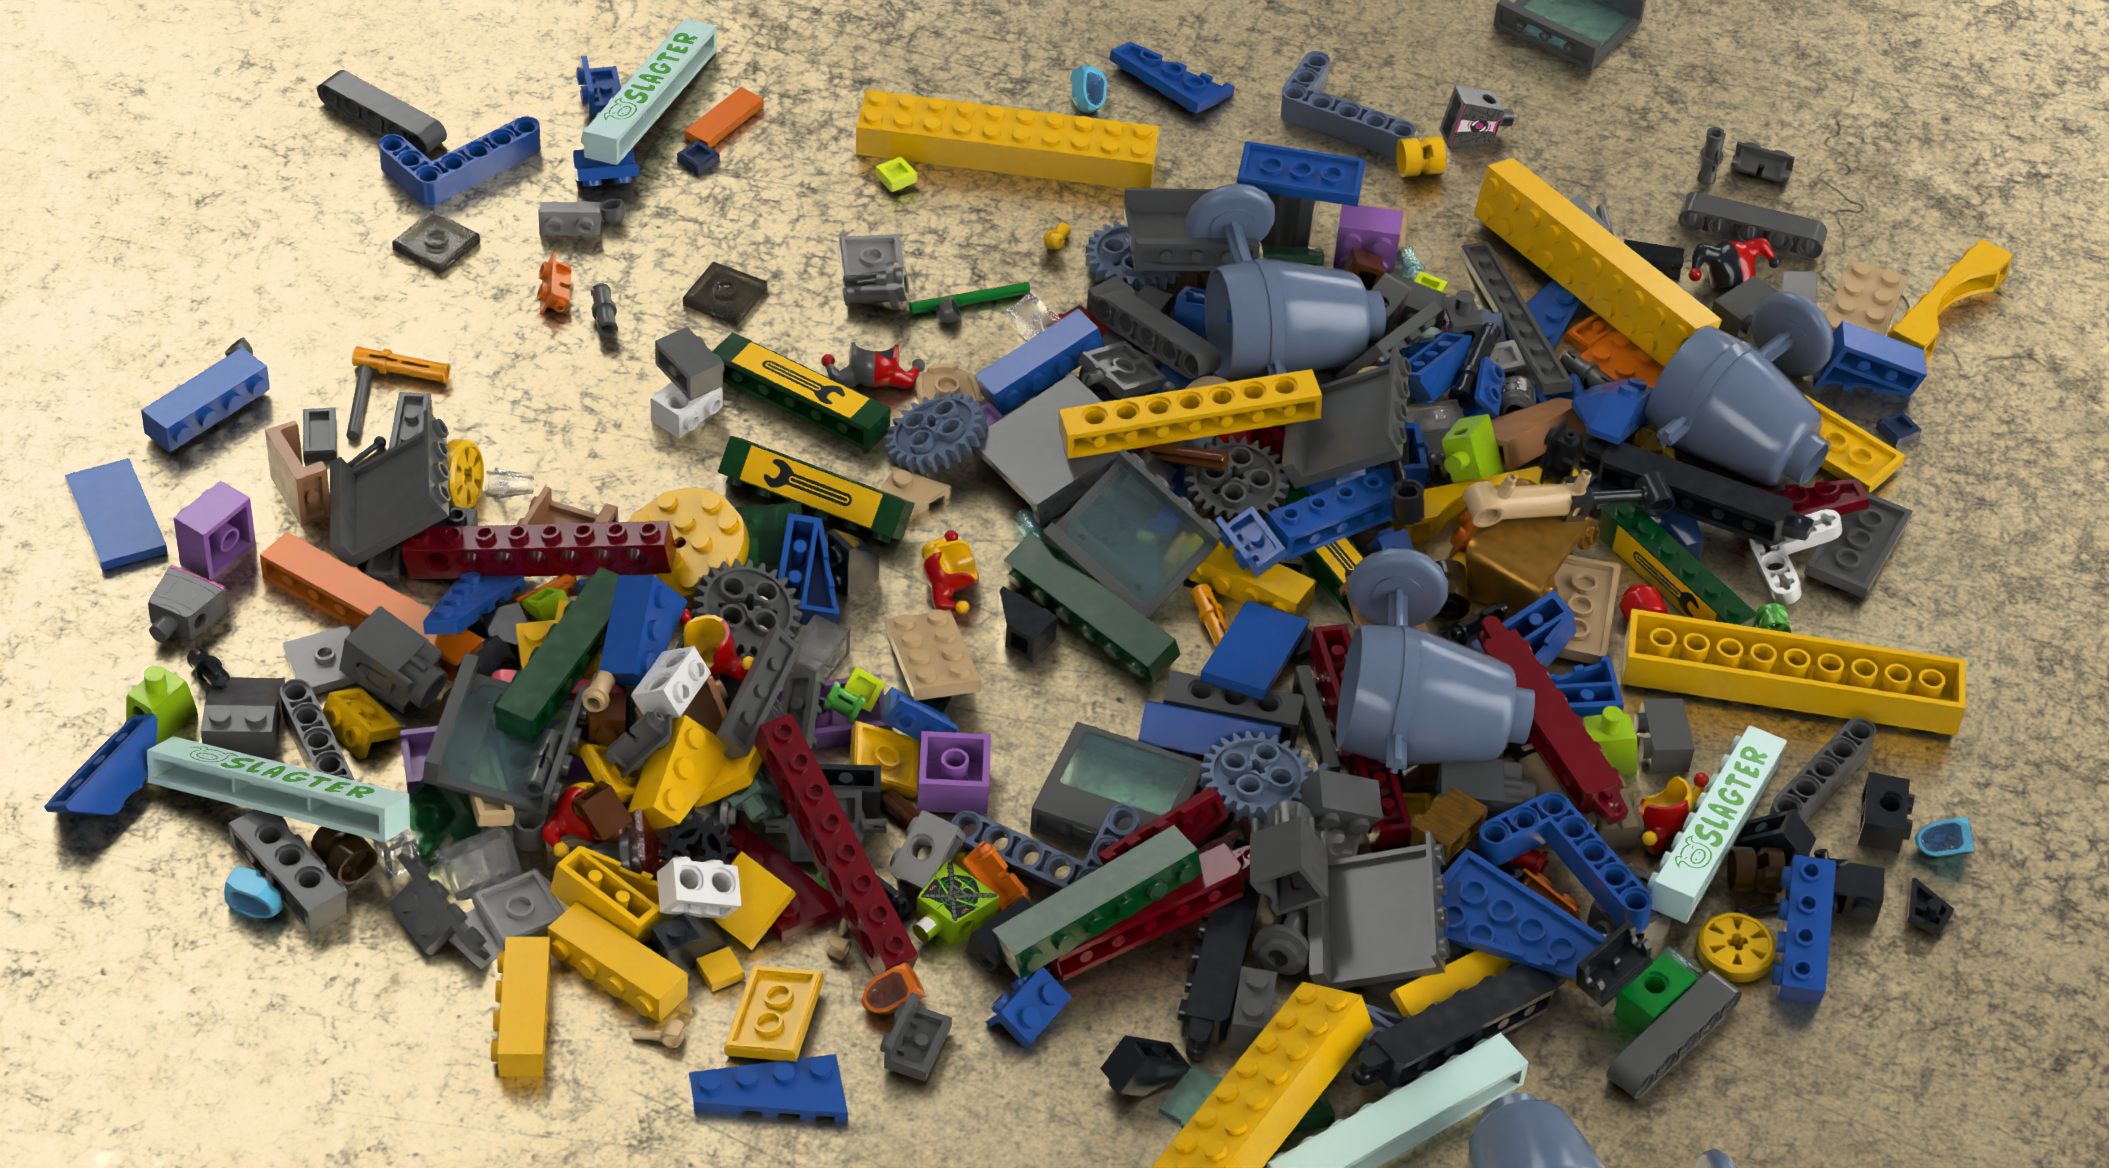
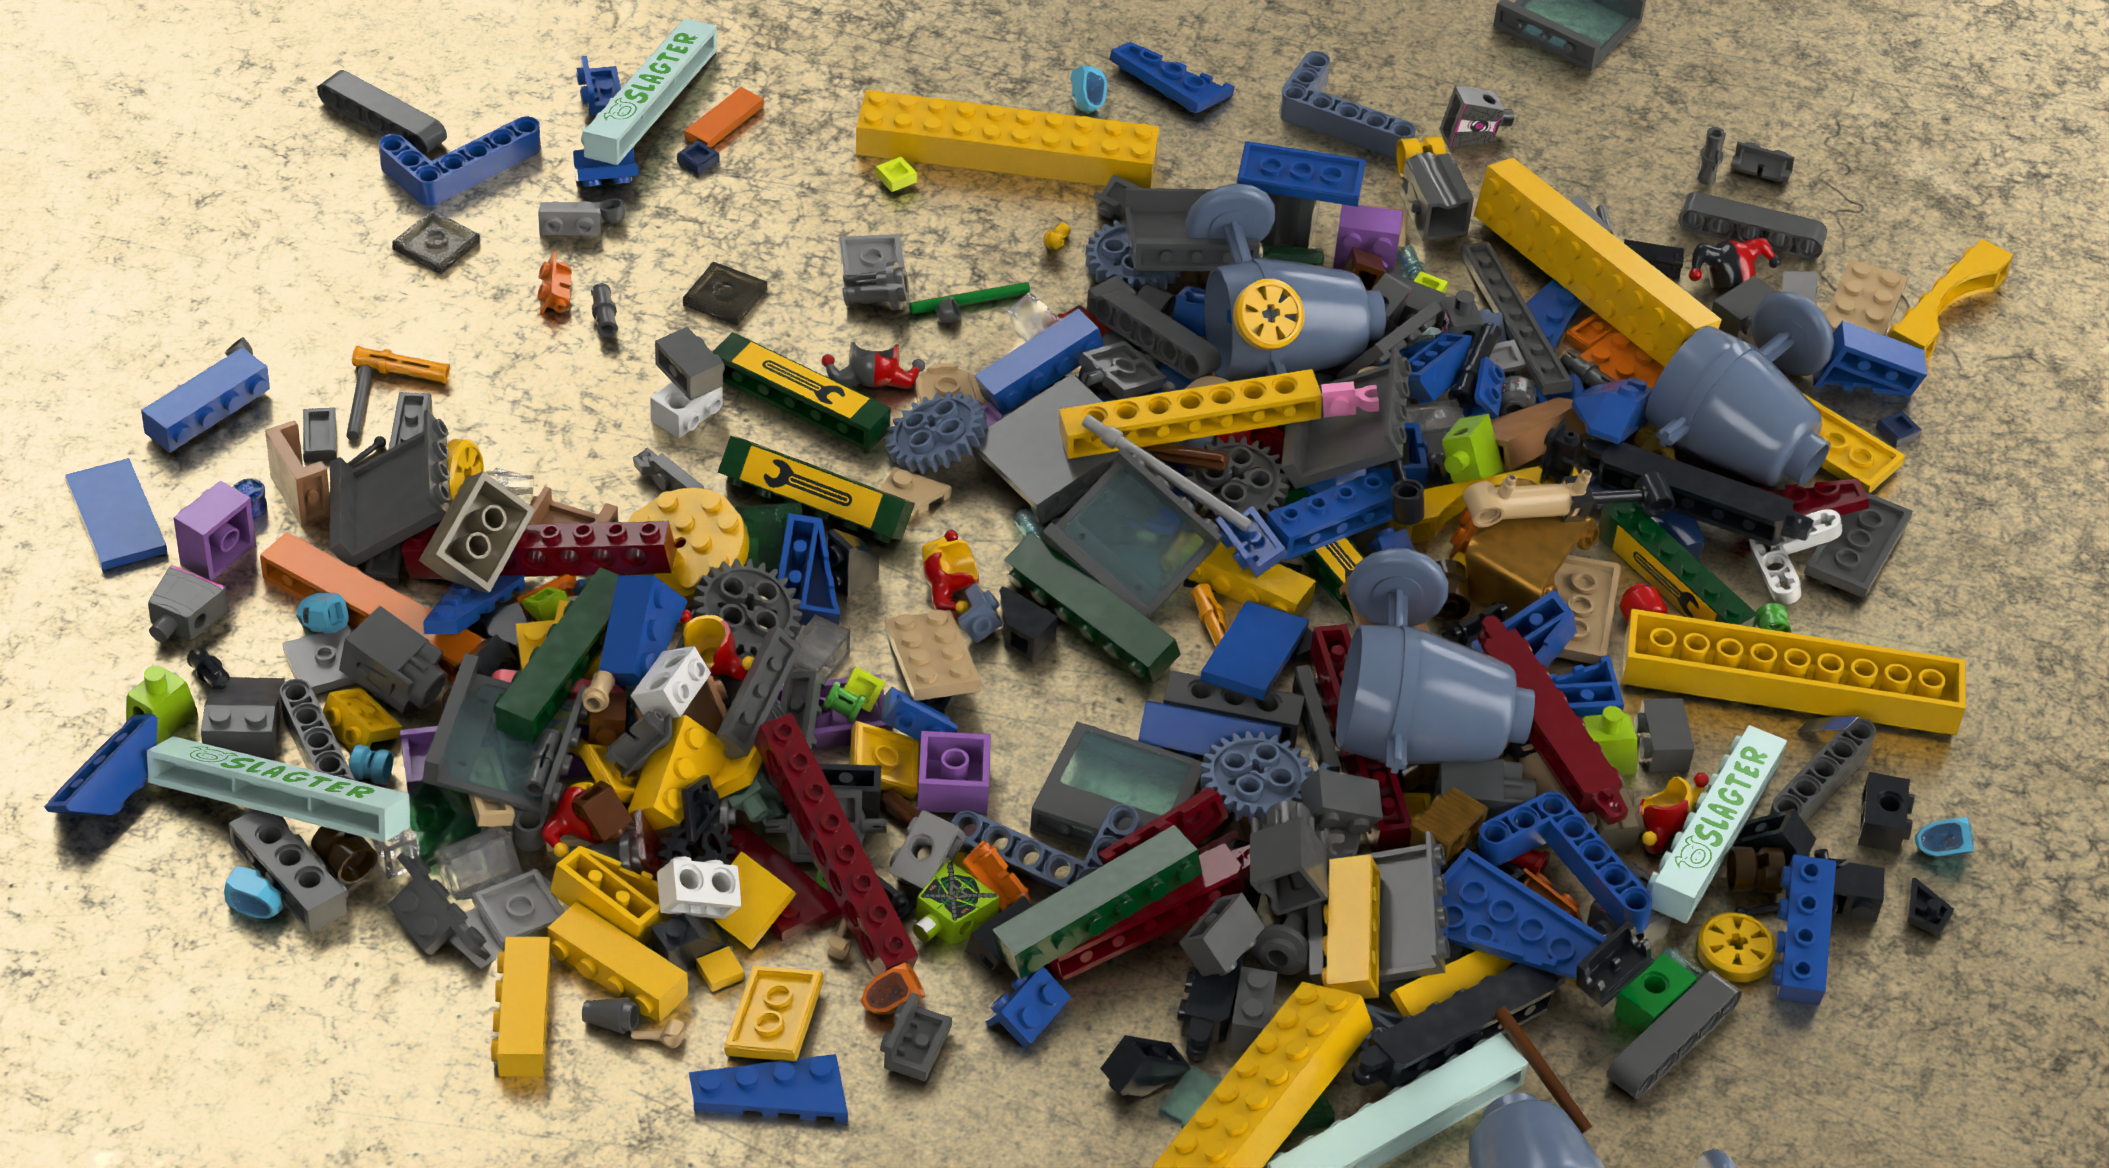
(256, 491): none -> clear blue wheel
(323, 612): none -> medium azure rock
(371, 764): none -> medium azure wheel
(477, 533): none -> dark tan slope
(613, 1014): none -> dark grey cone
(664, 471): none -> dark grey hinge
(699, 806): none -> black piece
(983, 616): none -> sand blue bracket
(1111, 200): none -> dark grey bracket
(1114, 438): none -> light grey bar
(1222, 935): none -> dark grey brick
(1255, 328): none -> yellow wheel
(1343, 398): none -> bright pink plate
(1352, 926): none -> yellow brick
(1436, 196): none -> dark grey piece
(1542, 1069): none -> reddish brown bar
(1827, 723): none -> sticker

